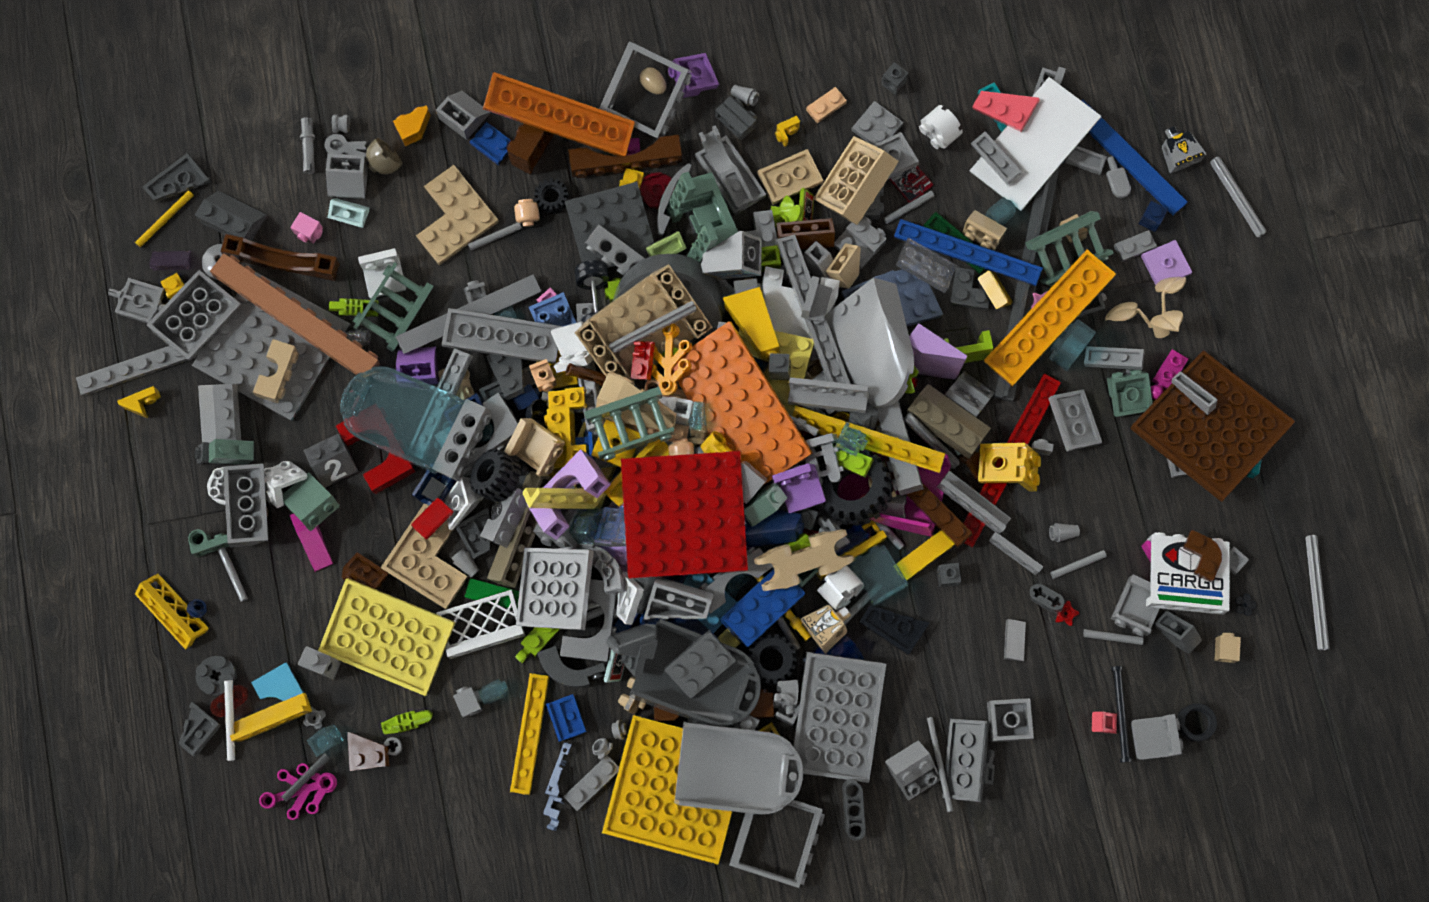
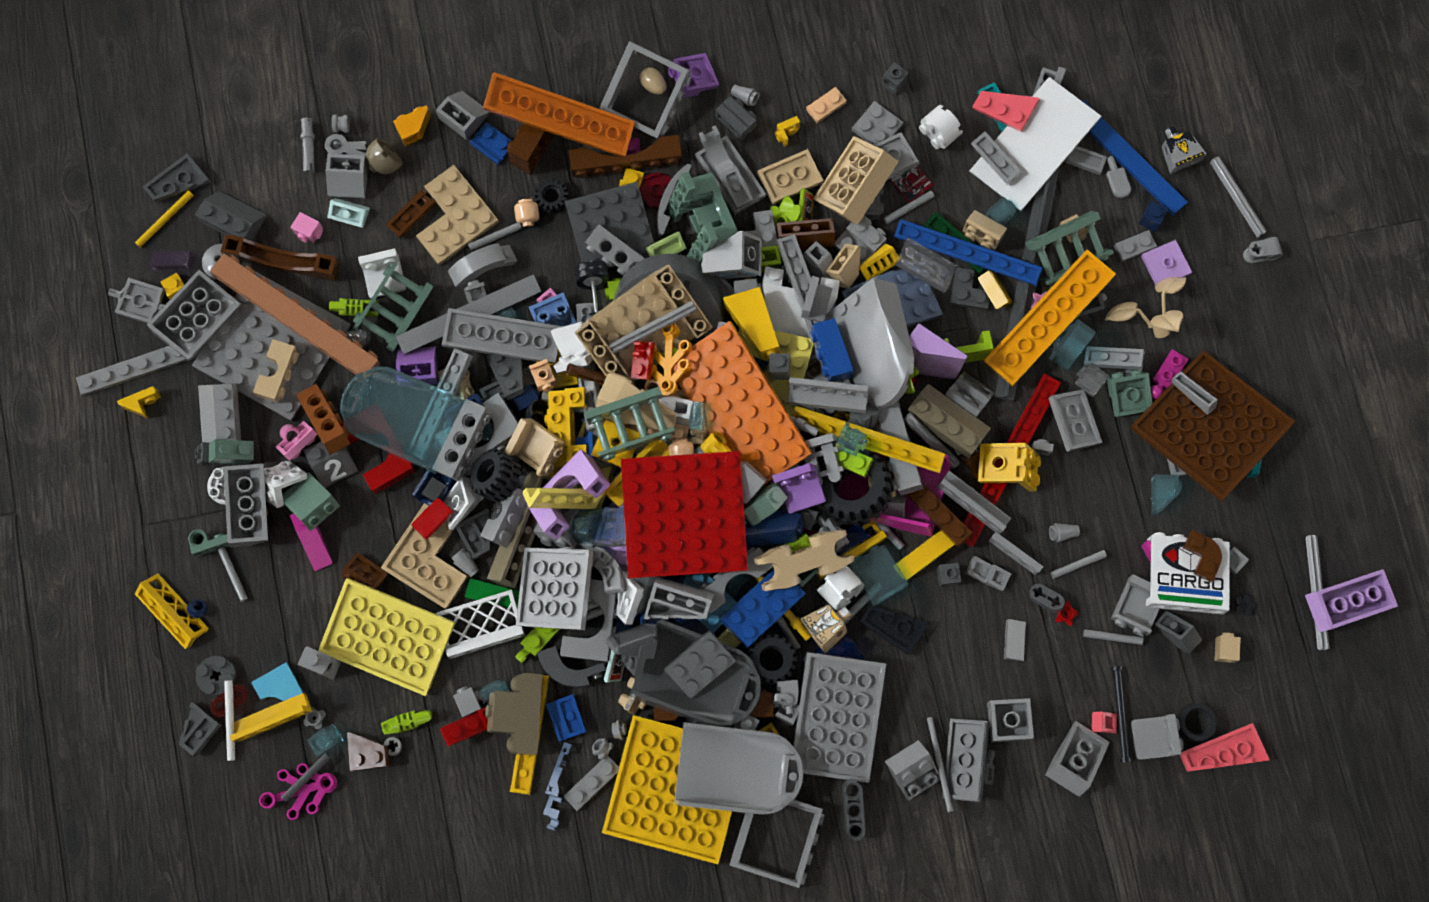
(292, 447): none -> bright pink plate
(322, 418): none -> dark orange brick
(410, 214): none -> reddish brown plate
(465, 728): none -> red slope
(480, 261): none -> light grey arch
(517, 713): none -> dark tan brick
(831, 350): none -> blue brick
(887, 262): none -> yellow slope
(987, 573): none -> light grey slope
(1077, 759): none -> light grey slope
(1091, 379): none -> clear brick
(1163, 491): none -> clear light blue slope
(1230, 749): none -> coral wing
(1263, 251): none -> light grey piece
(1351, 600): none -> lavender brick

